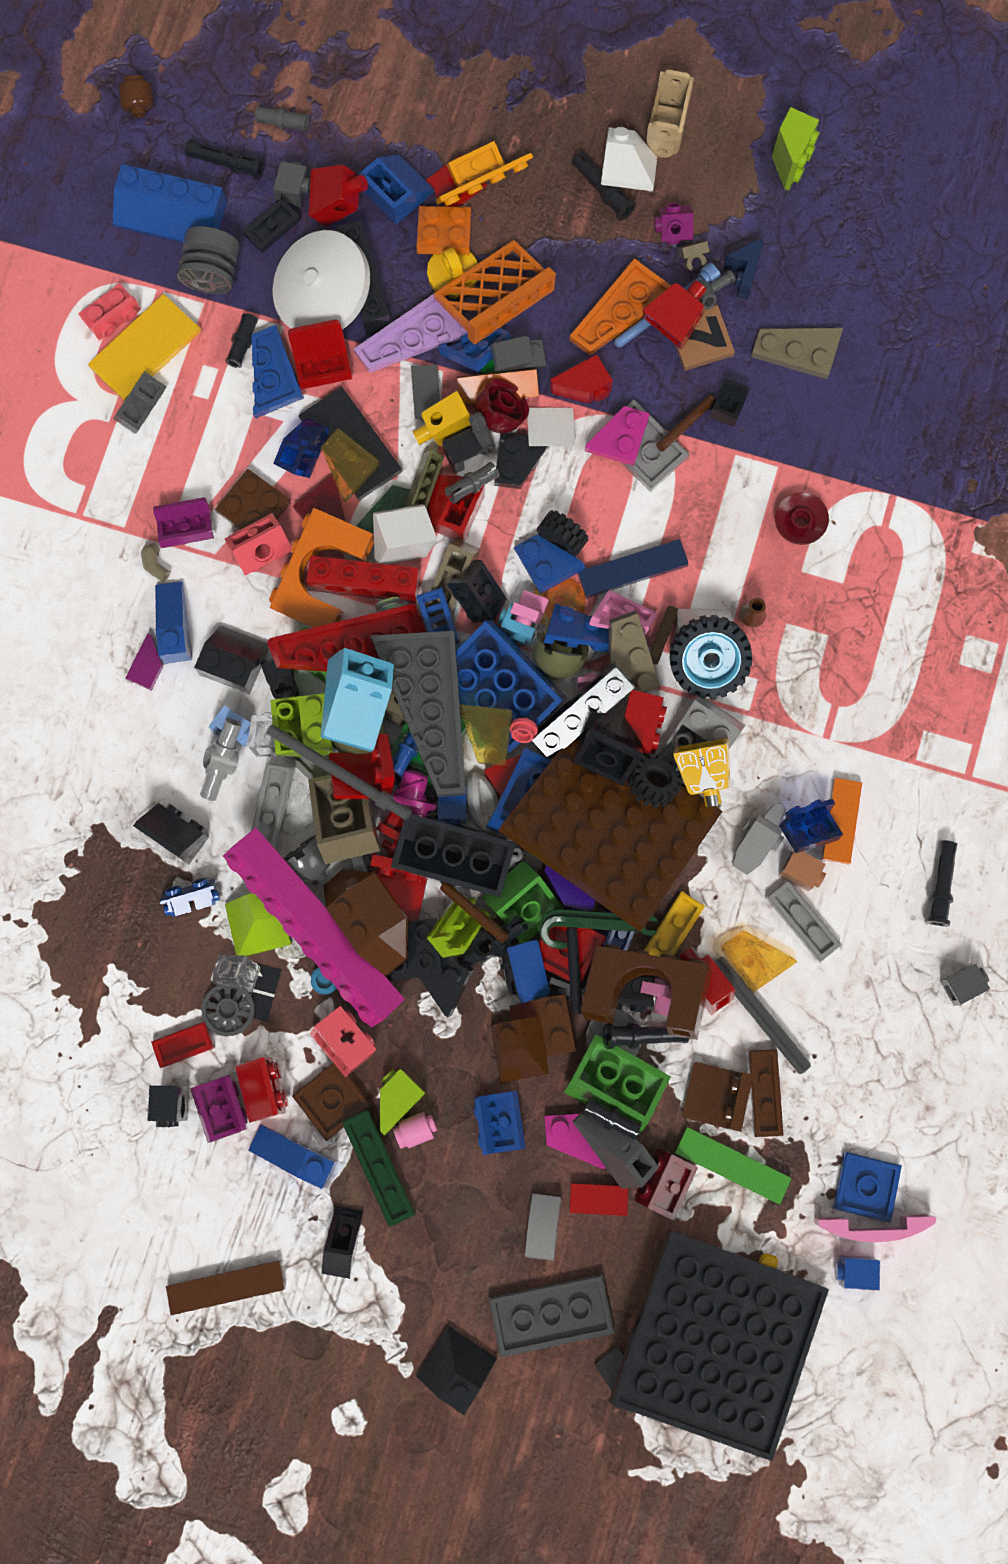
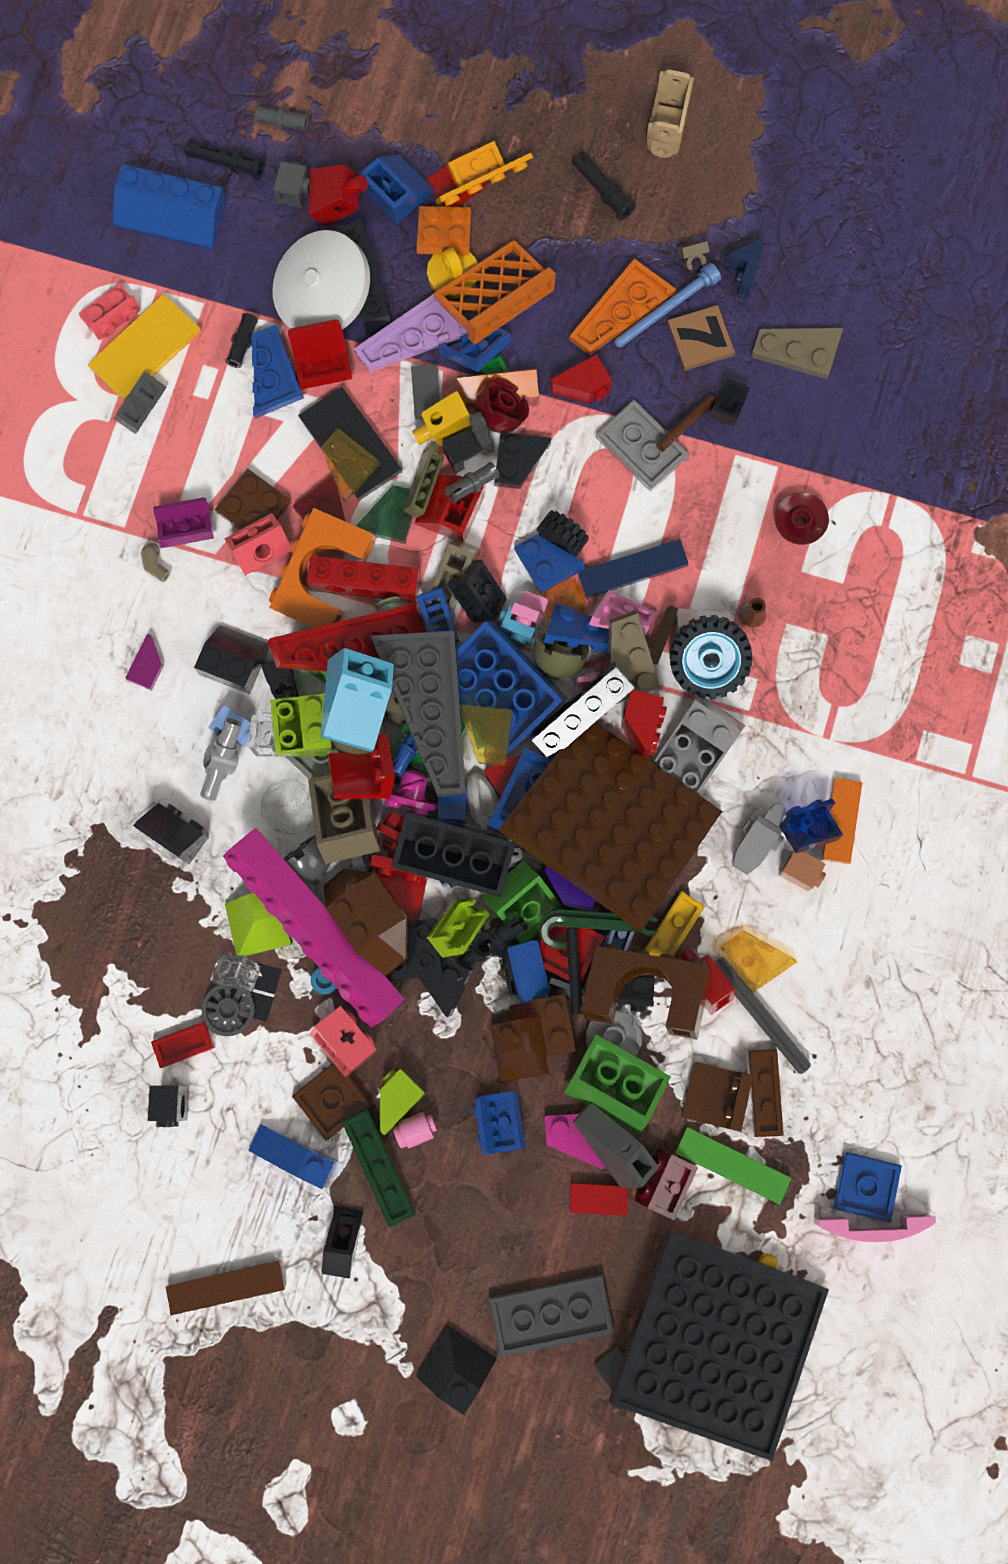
(136, 96): reddish brown head -> none
(172, 623): blue slope -> none
(178, 898): hinge -> none
(208, 260): dark grey wheel -> none
(219, 1108): magenta bracket -> none
(261, 1089): red slope -> none
(271, 225): black plate -> none
(273, 801): light grey tile -> none
(302, 448): clear blue slope -> none
(382, 799): dark grey bar -> none
(402, 534): white slope -> none
(474, 912): reddish brown bar -> none
(518, 354): dark grey slope -> none
(523, 730): coral plate -> none
(543, 1227): light grey slope -> none
(551, 427): white sticker -> none
(608, 754): black slope -> none
(611, 1118): black pin -> none
(620, 436): dark pink wing -> none
(628, 161): white slope -> none
(633, 1036): black pin -> none
(650, 792): black tyre -> none
(663, 992): bright pink bracket -> none
(674, 223): magenta brick -> none
(676, 312): red torso -> none
(705, 768): yellow torso -> none
(709, 297): dark grey bar -> none
(794, 146): lime slope -> none
(803, 921): light grey tile -> none
(858, 1272): blue brick -> none
(941, 895): black pin -> none
(966, 984): dark grey brick -> none

